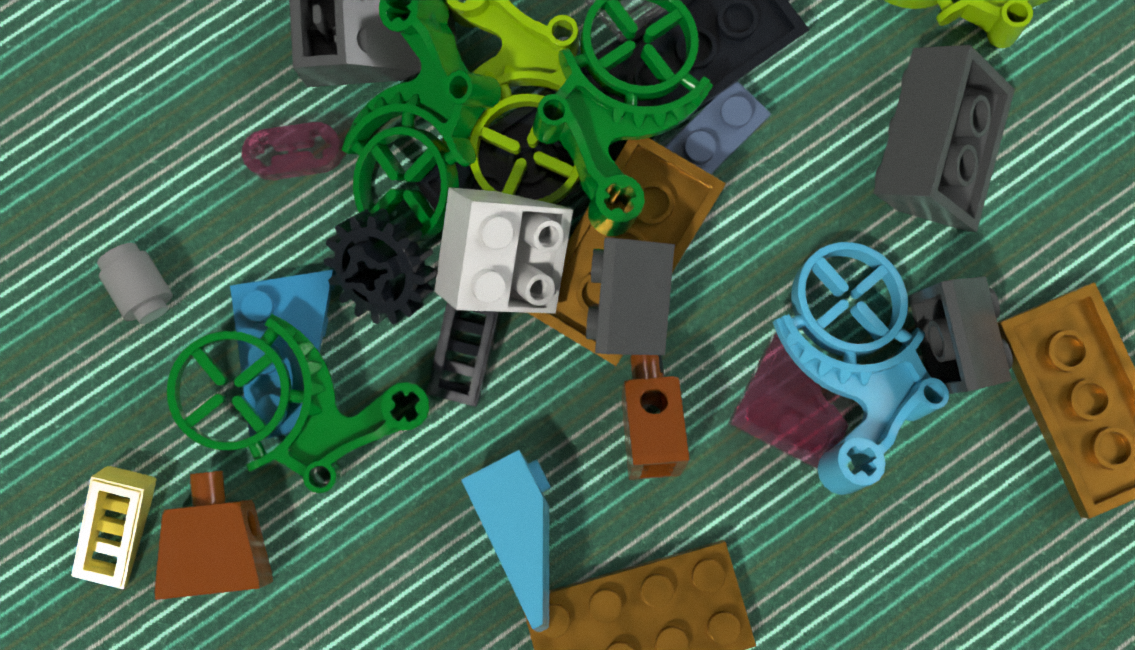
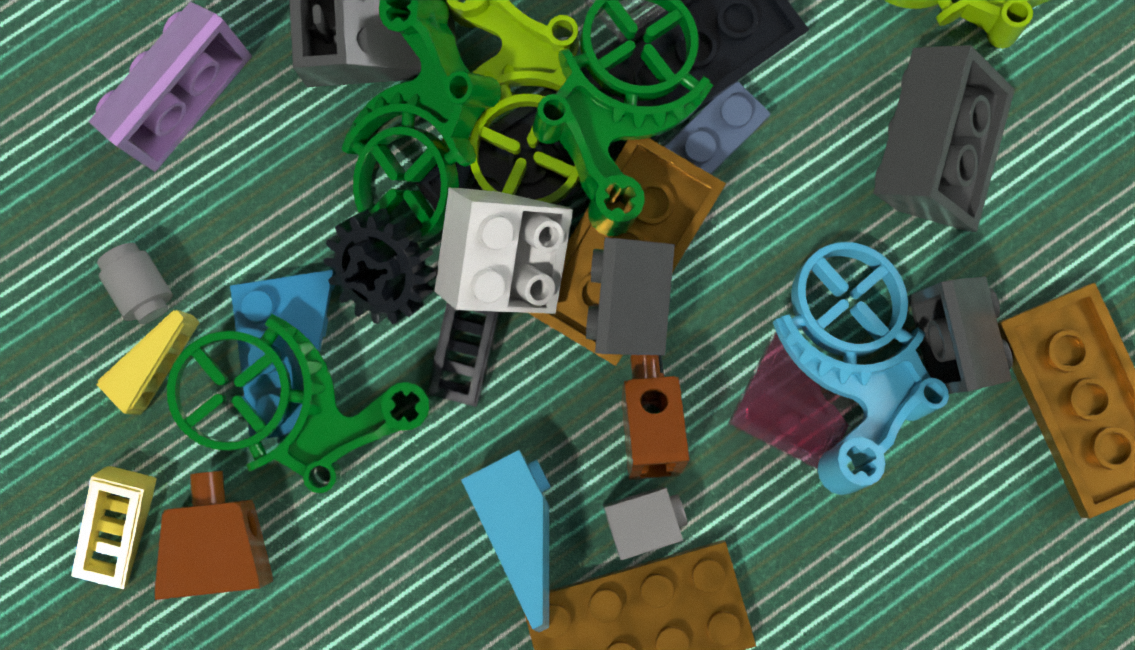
(144, 368): none -> light yellow slope
(171, 85): none -> lavender slope
(291, 139): clear pink beam -> none
(645, 522): none -> light grey brick

